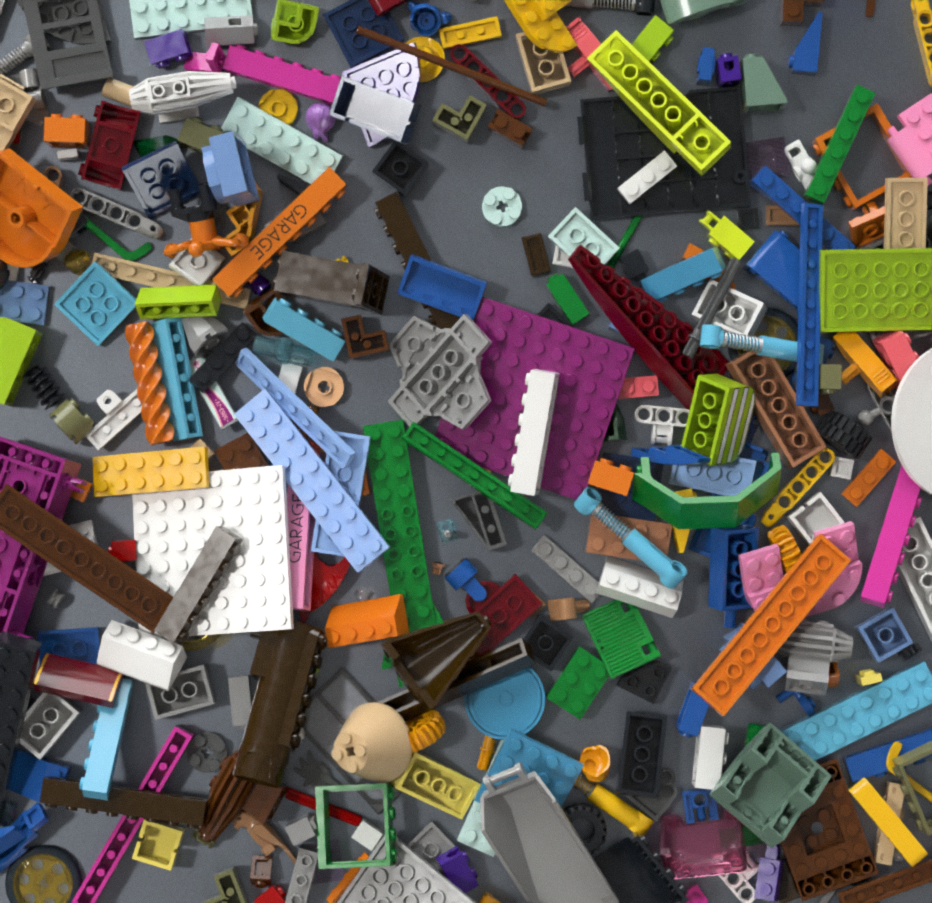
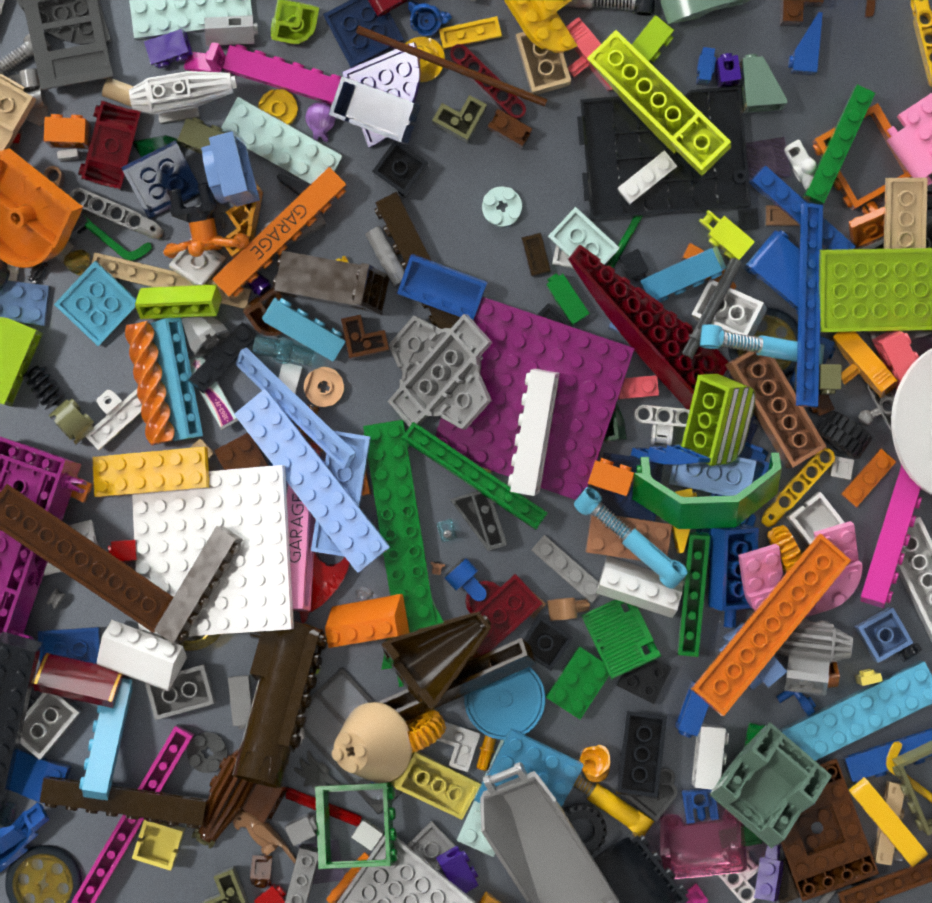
(386, 255): none -> light grey axle
(464, 745): none -> white plate
(693, 594): none -> green brick

